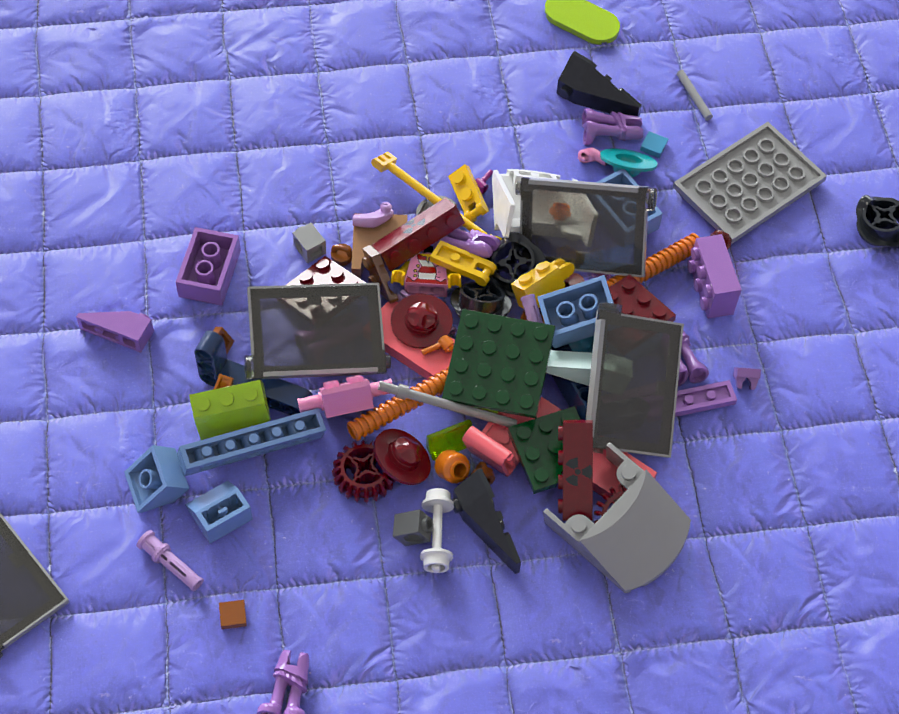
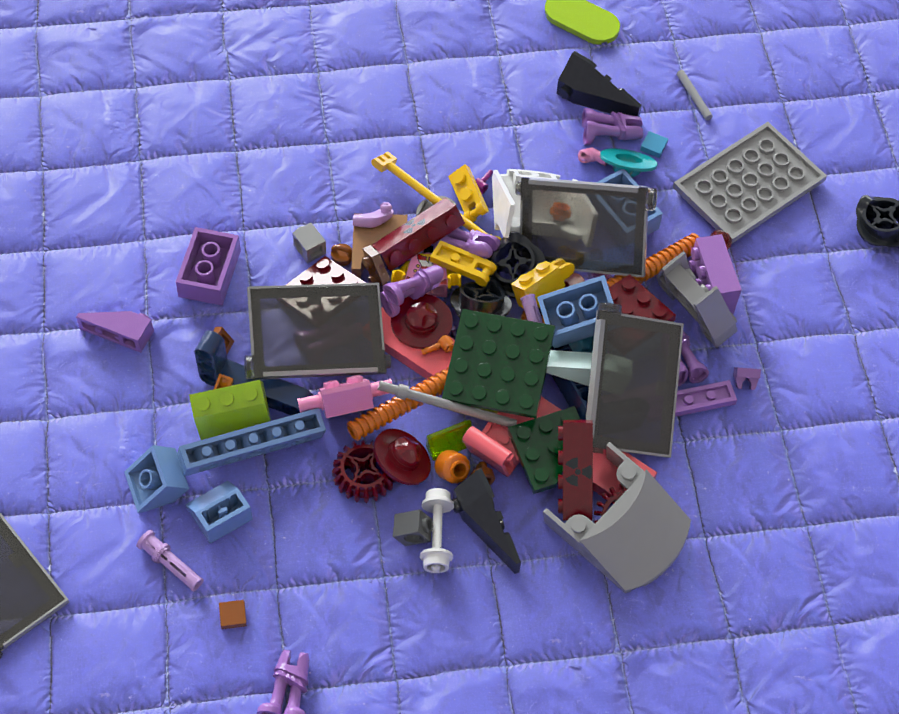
(415, 287): none -> medium lavender piece
(704, 305): none -> light grey wedge

